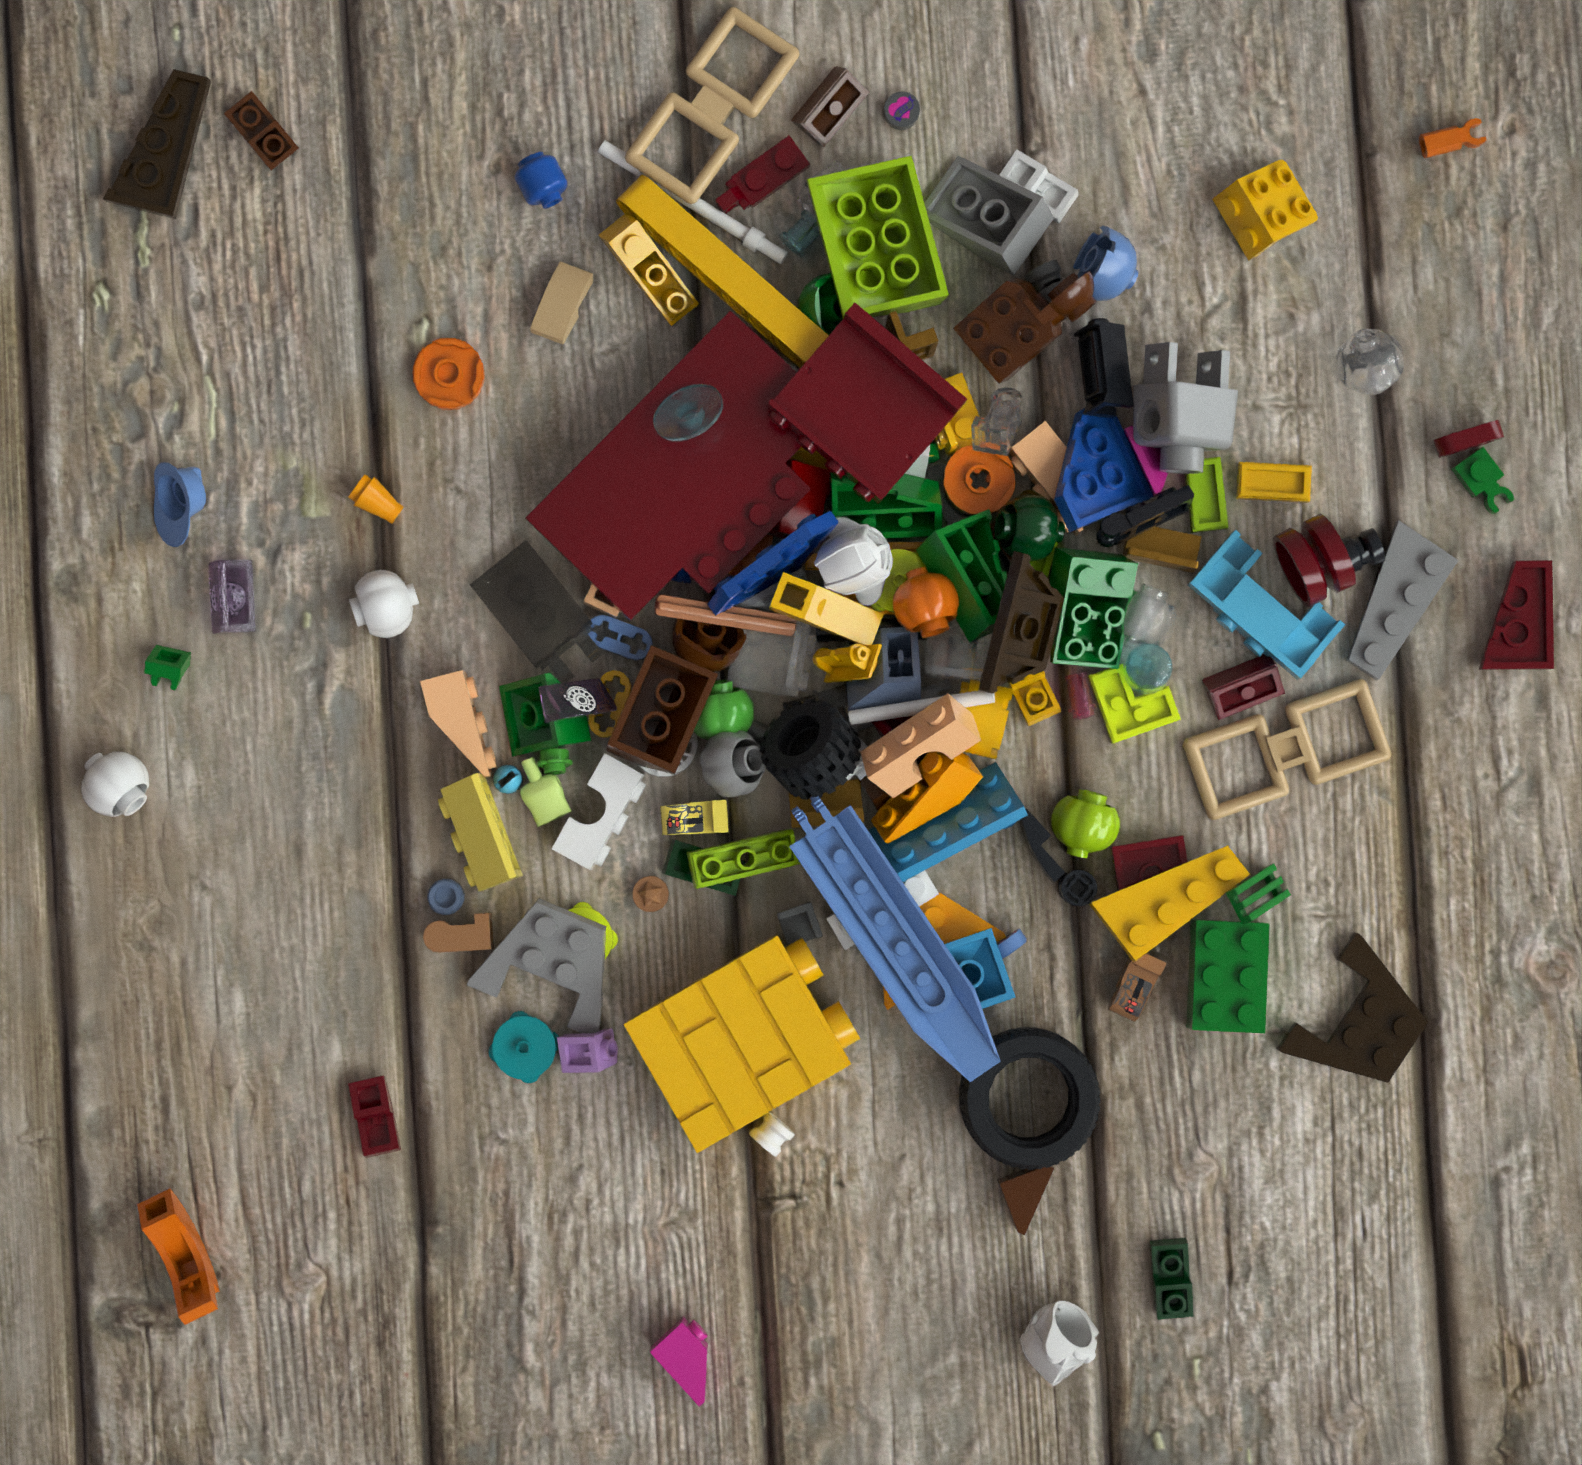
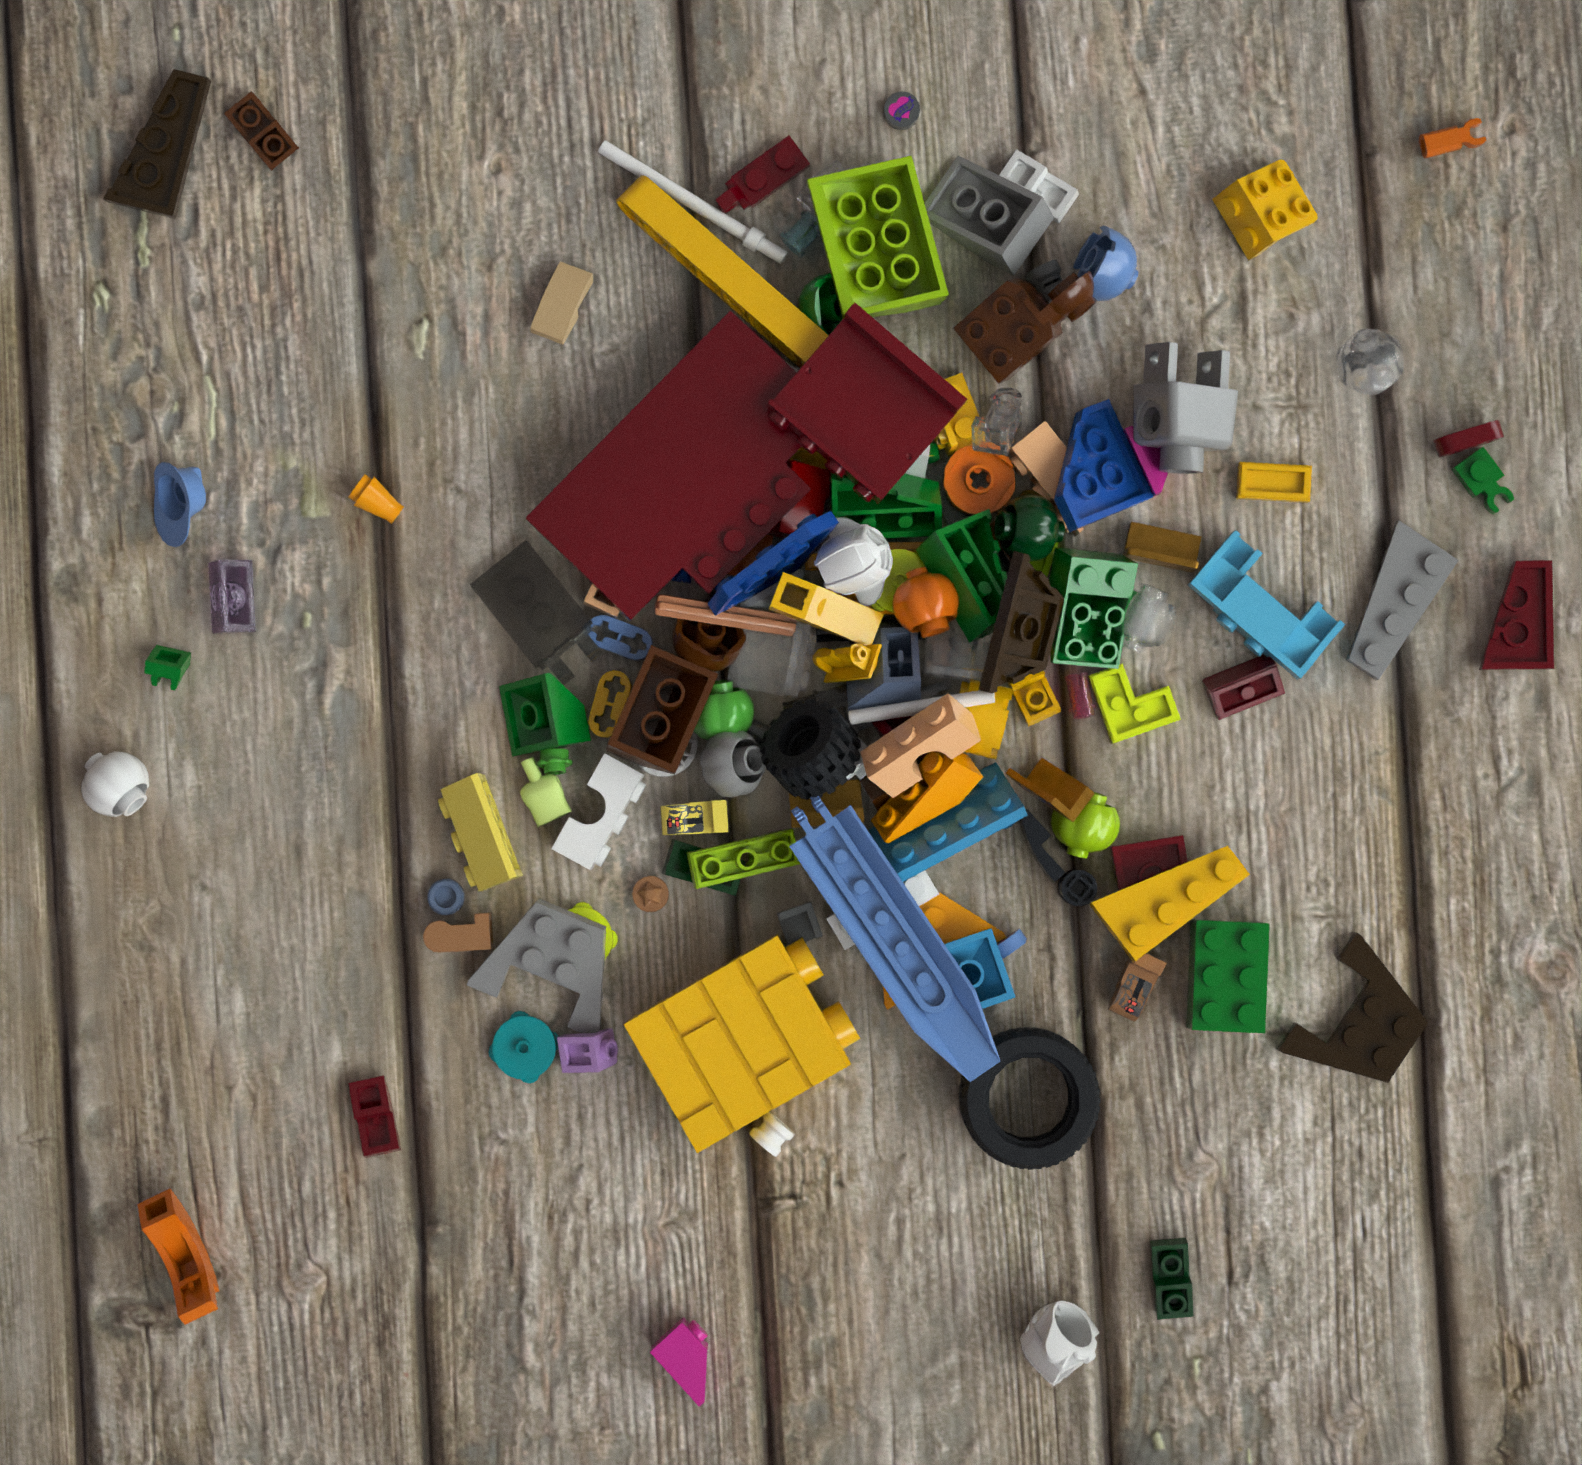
(383, 603): white plant -> none
(448, 385): orange tile -> none
(453, 710): light nougat slope -> none
(513, 785): medium azure hinge -> none
(541, 180): blue head -> none
(575, 700): slope -> none
(648, 268): yellow slope -> none
(688, 412): clear light blue dish -> none
(712, 105): tan bar -> none
(830, 105): reddish brown slope -> none
(921, 343): pearl gold panel -> none
(1023, 1193): reddish brown slope -> none
(1054, 789): none -> pearl gold panel
(1104, 368): black window -> none
(1144, 517): black hinge -> none
(1148, 656): clear light blue head -> none
(1209, 504): lime tile -> none
(1273, 885): green tile -> none
(1287, 749): tan bar -> none
(1314, 560): dark red wheel -> none
(1364, 549): black wheel -> none

